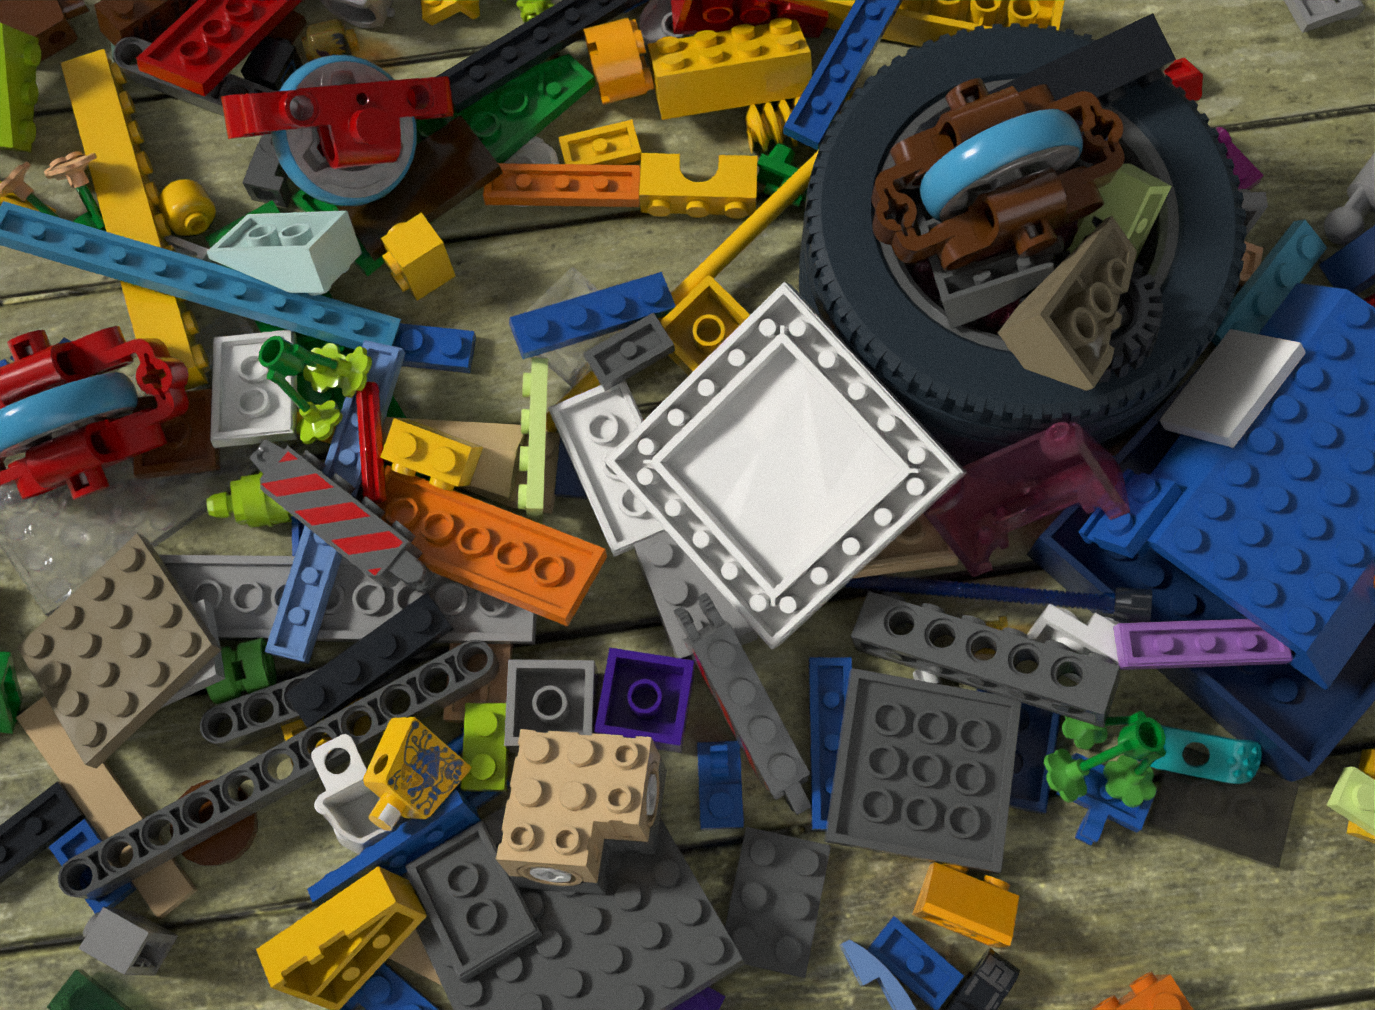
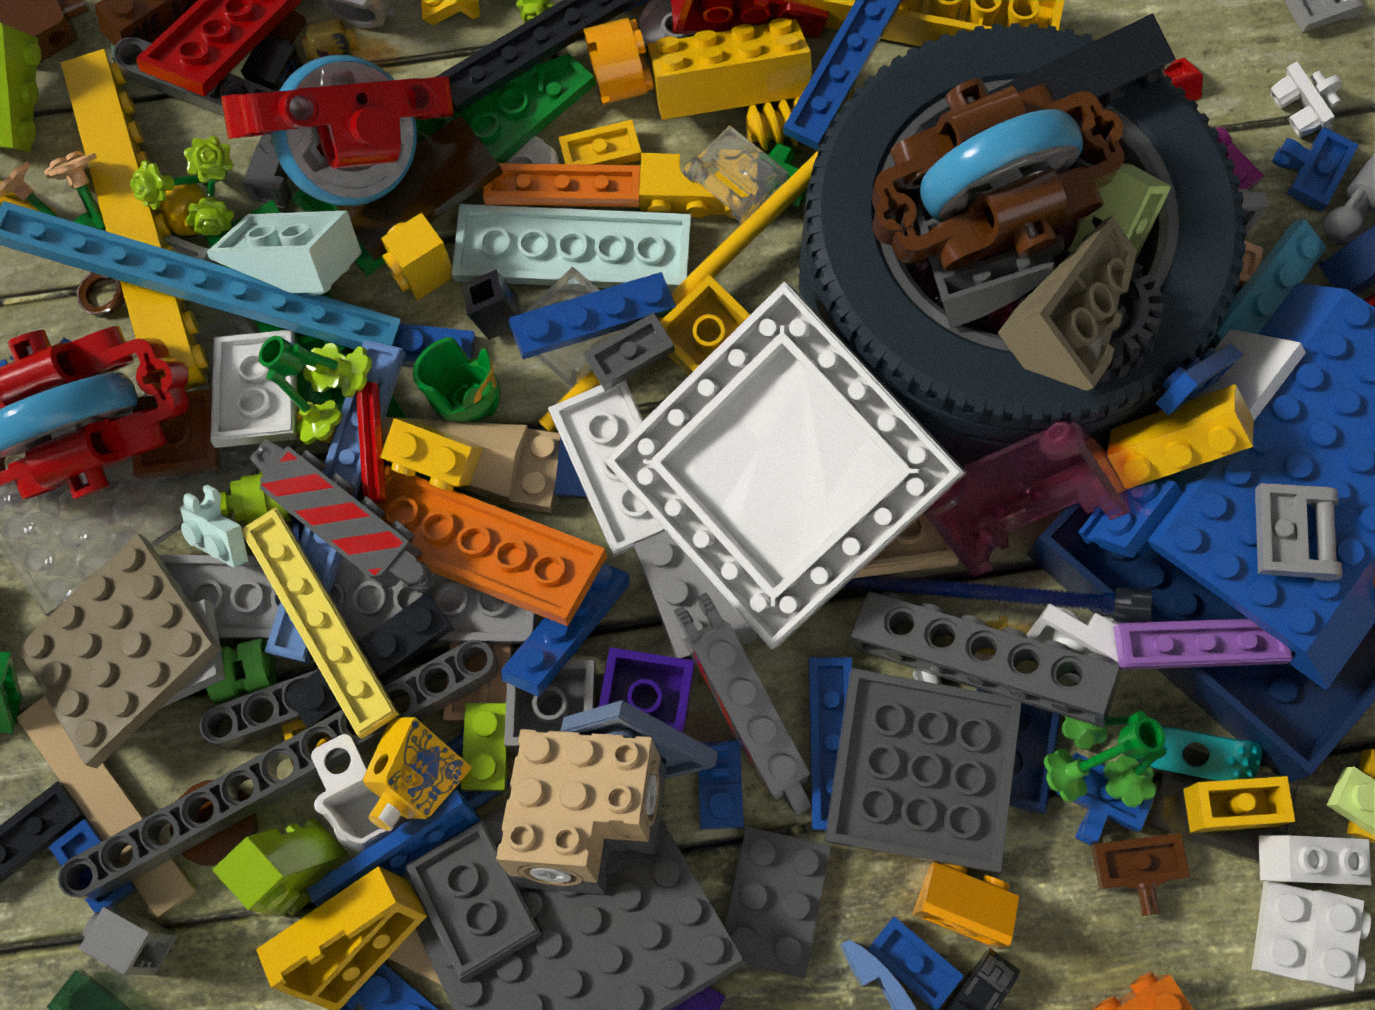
(84, 290): none -> reddish brown piece
(210, 530): none -> light aqua plate
(212, 164): none -> lime plant
(275, 870): none -> lime wedge
(319, 623): none -> light yellow tile
(456, 385): none -> green helmet
(490, 303): none -> black brick
(533, 456): yellowish green plate -> none
(544, 243): none -> light aqua plate
(554, 644): none -> blue plate
(678, 751): none -> sand blue tile
(741, 164): none -> clear plate
(1141, 866): none -> reddish brown plate
(1186, 438): none -> yellow brick
(1197, 377): none -> blue plate
(1239, 804): none -> yellow brick
(1284, 531): none -> light grey plate
(1299, 87): none -> white hips
(1311, 936): none -> white plate
(1314, 859): none -> white brick
(1318, 168): none -> blue plate

